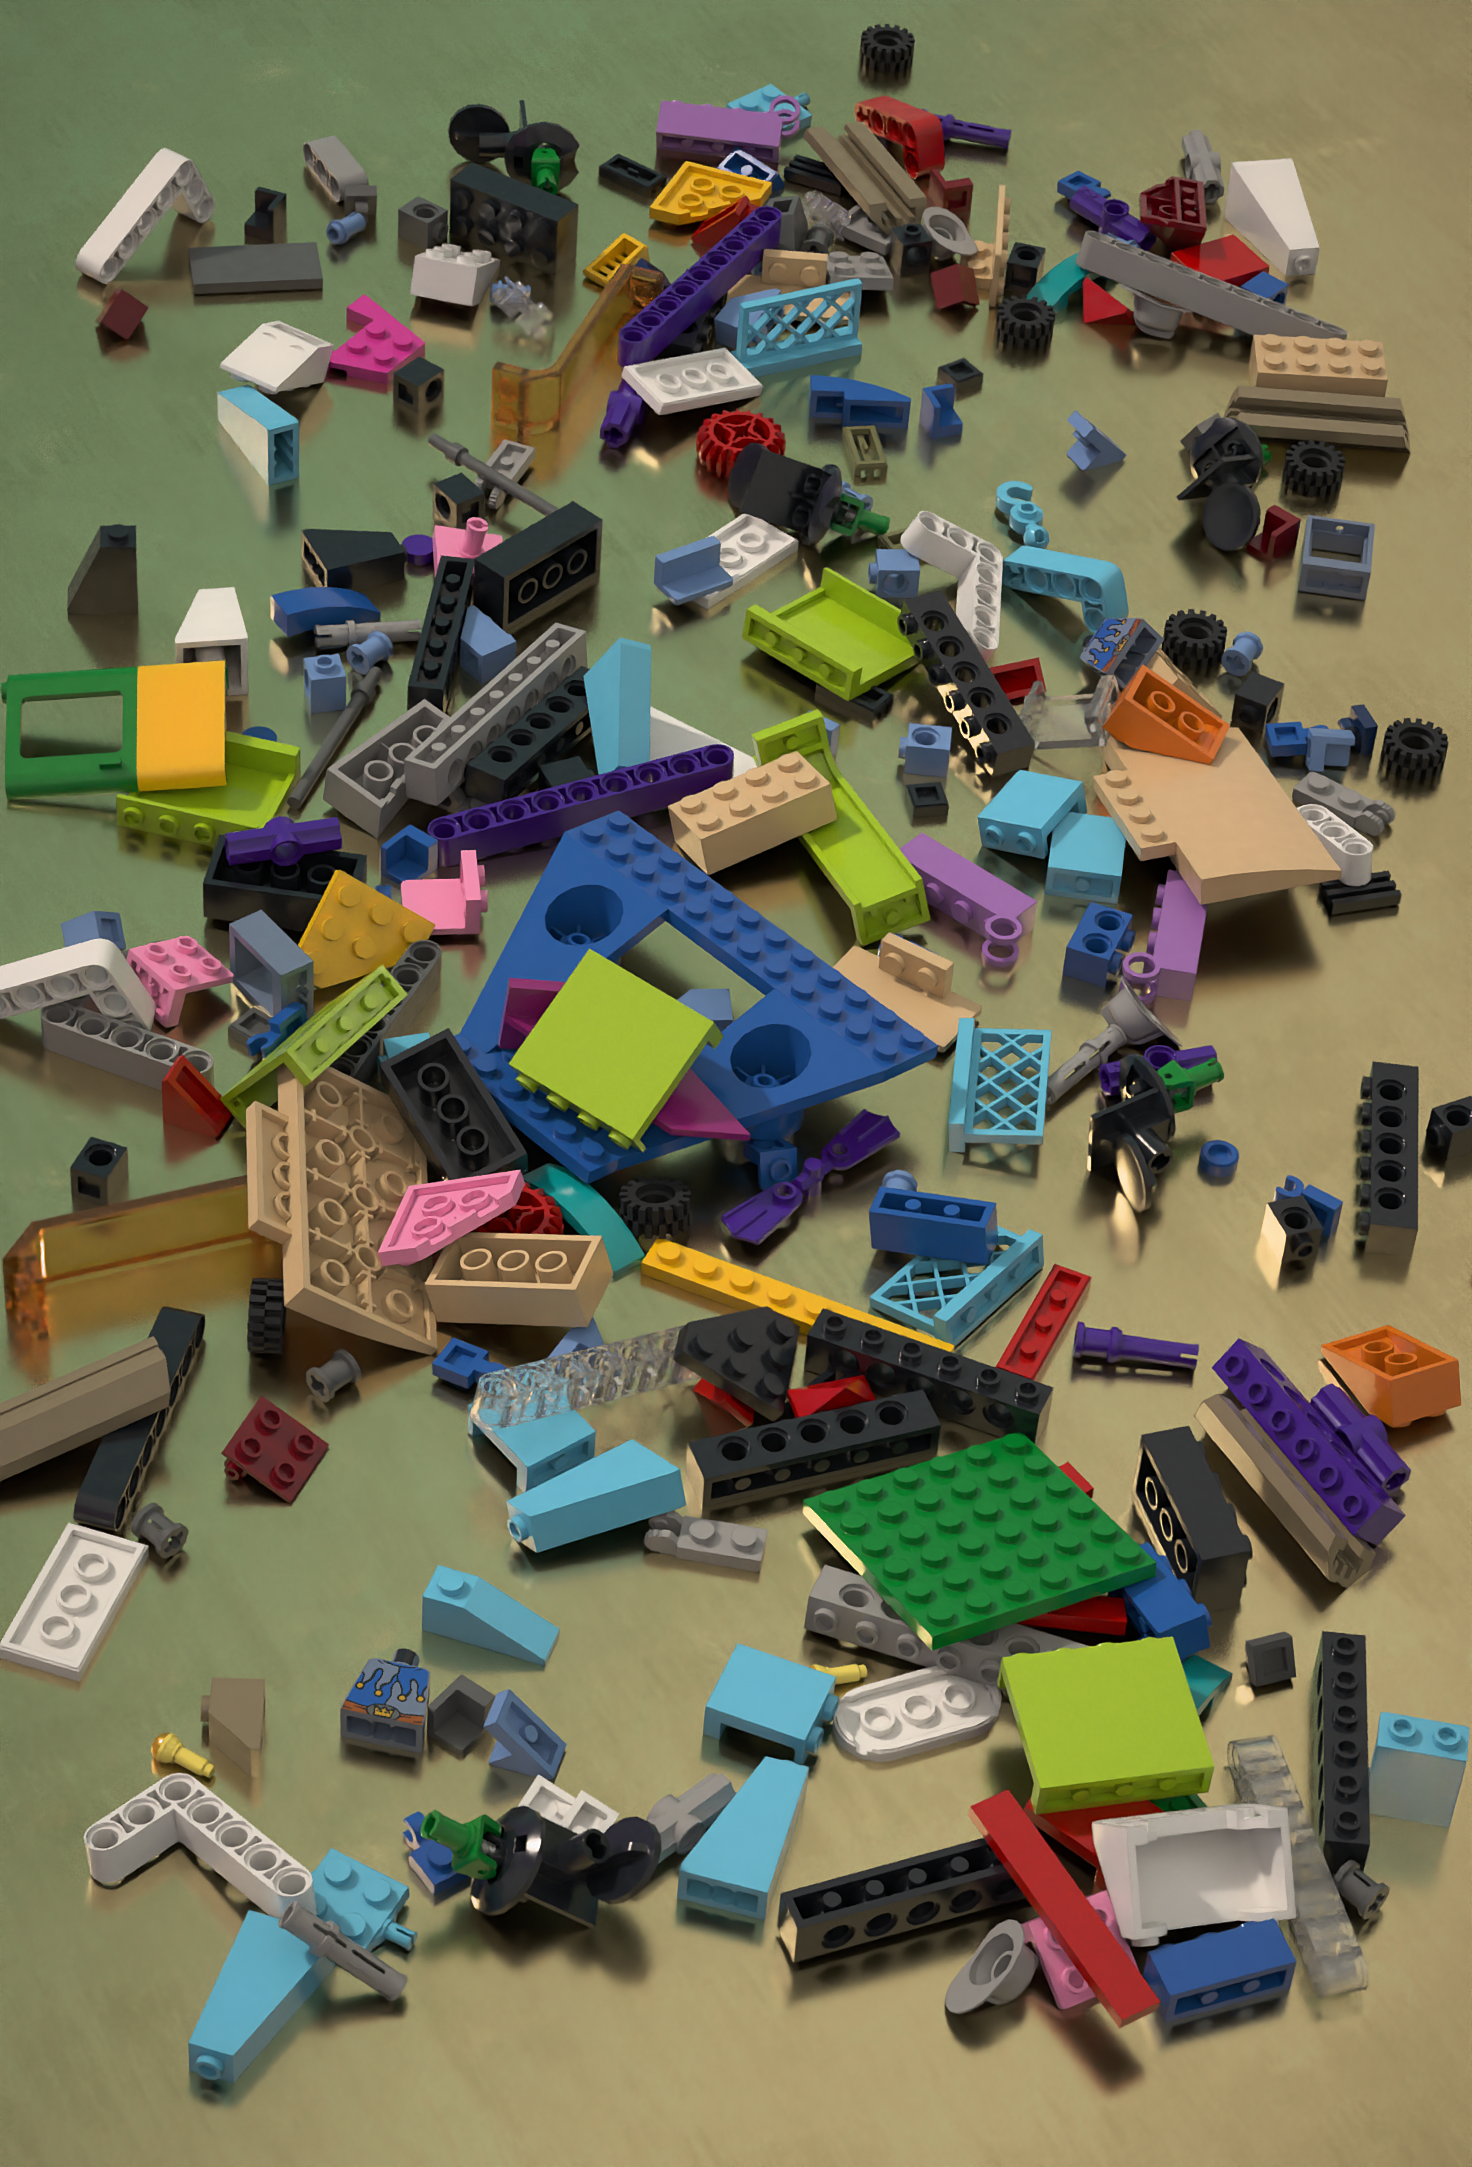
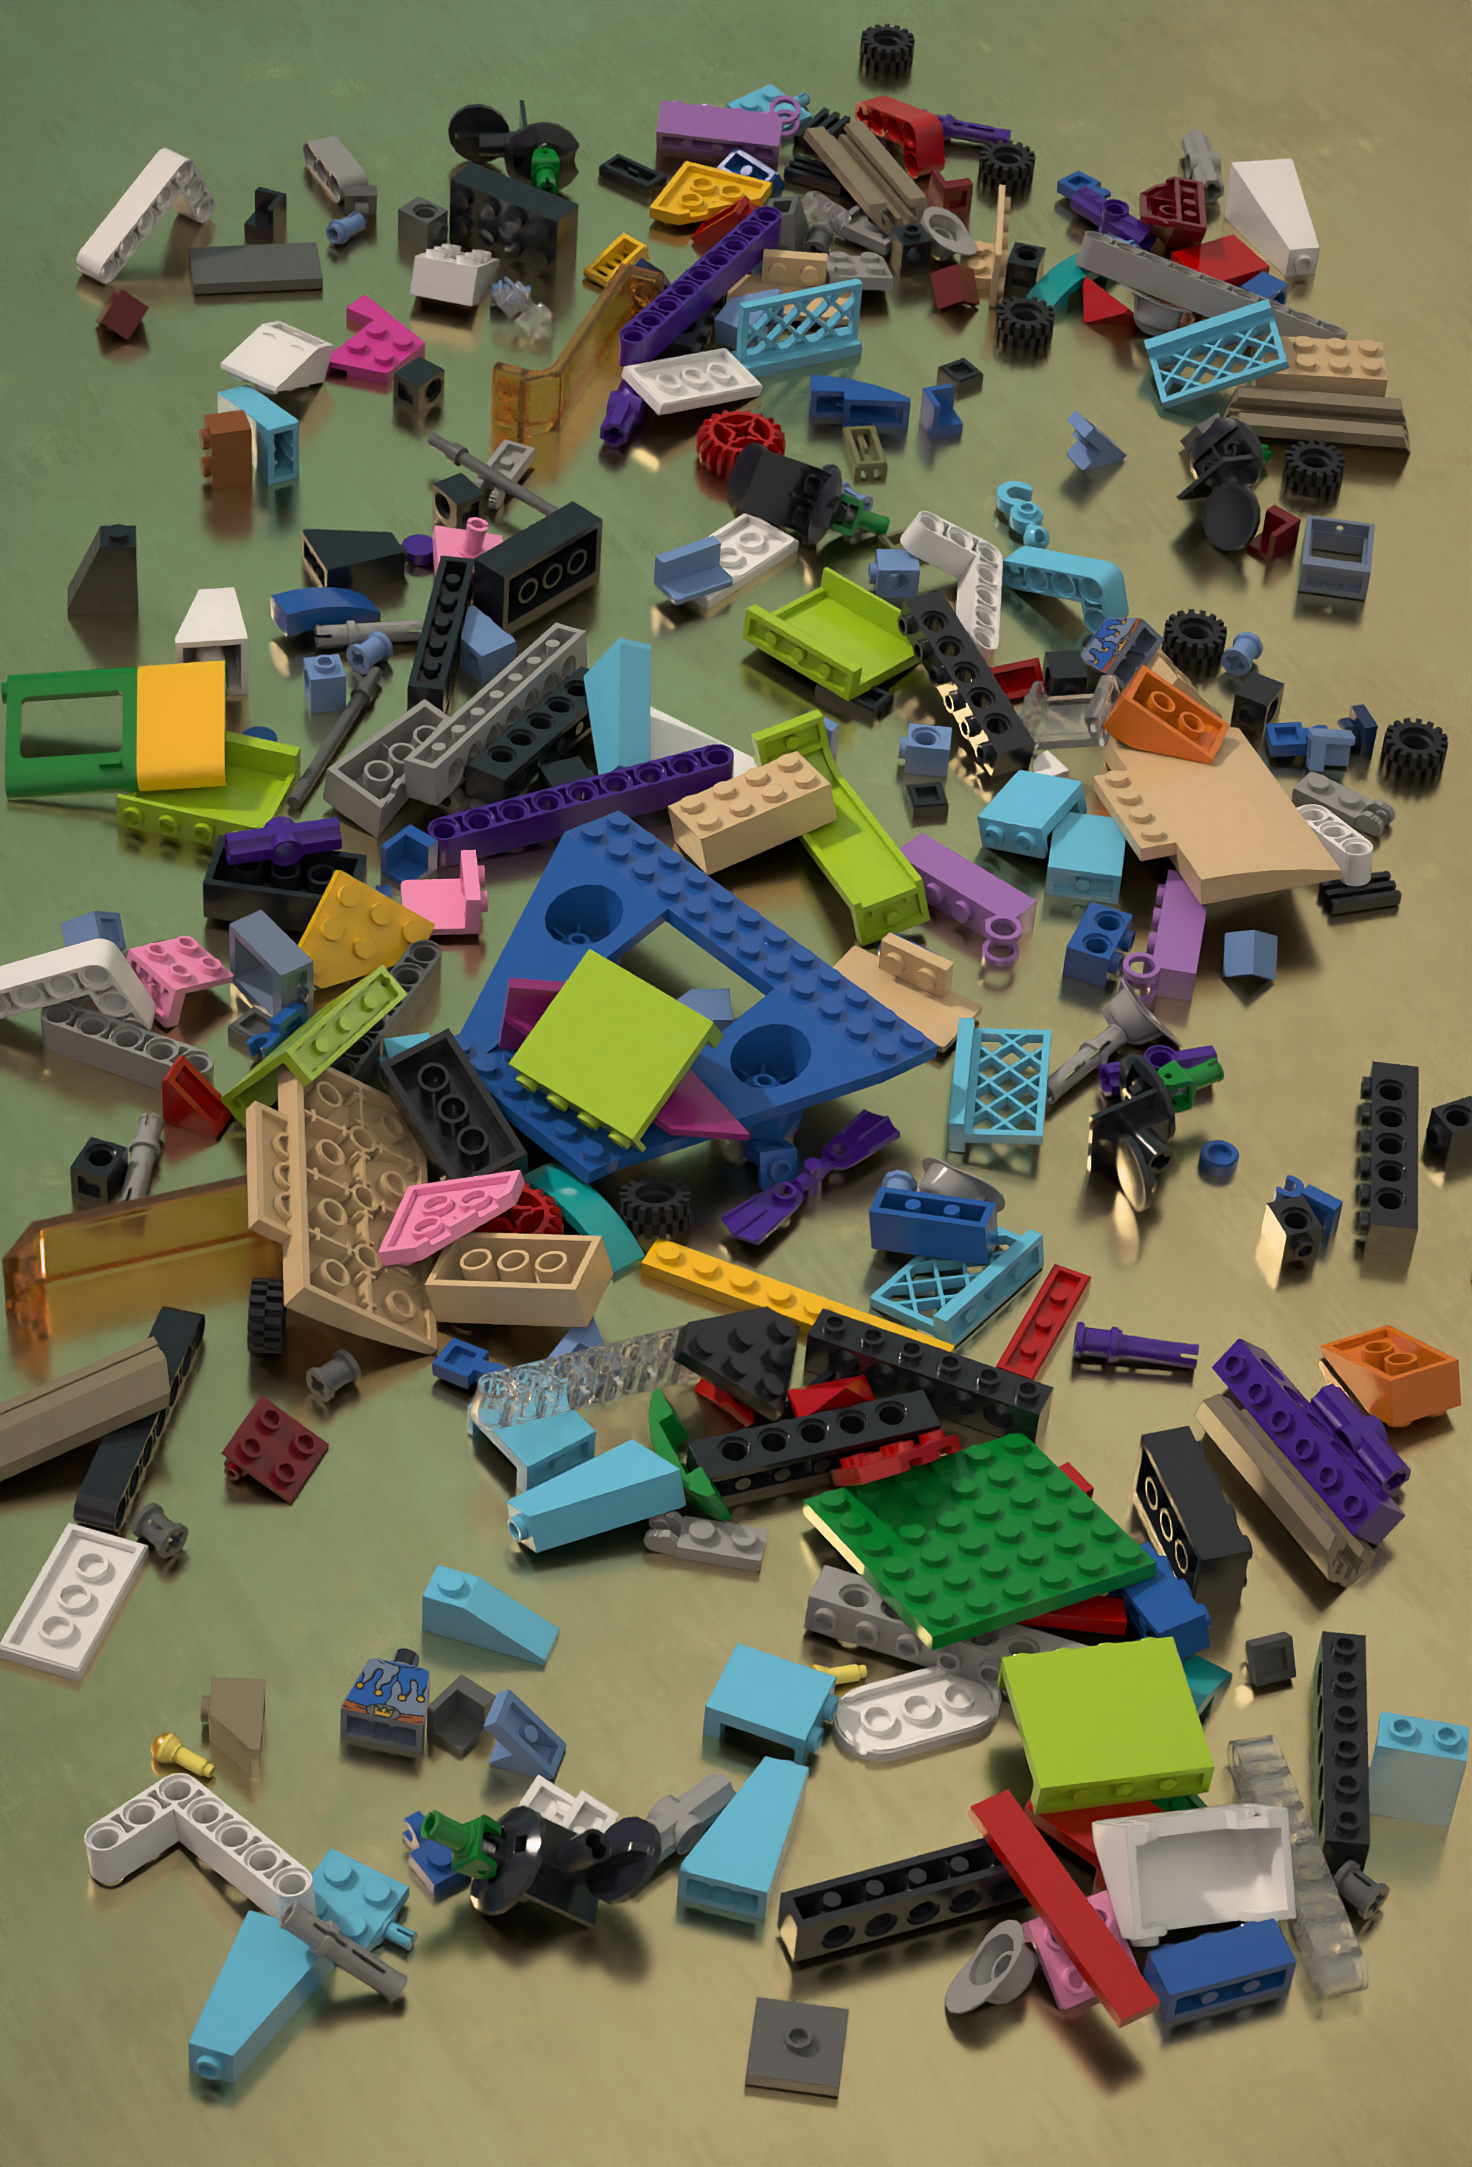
(143, 1152): none -> light grey pin
(226, 449): none -> dark orange brick
(667, 1433): none -> green slope
(797, 2046): none -> dark grey plate
(822, 119): none -> black tile
(894, 1458): none -> red plate
(949, 1181): none -> light grey piece
(1006, 165): none -> black tyre
(1048, 764): none -> white tile
(1064, 673): none -> black brick
(1210, 337): none -> medium azure fence
(1250, 954): none -> medium blue panel

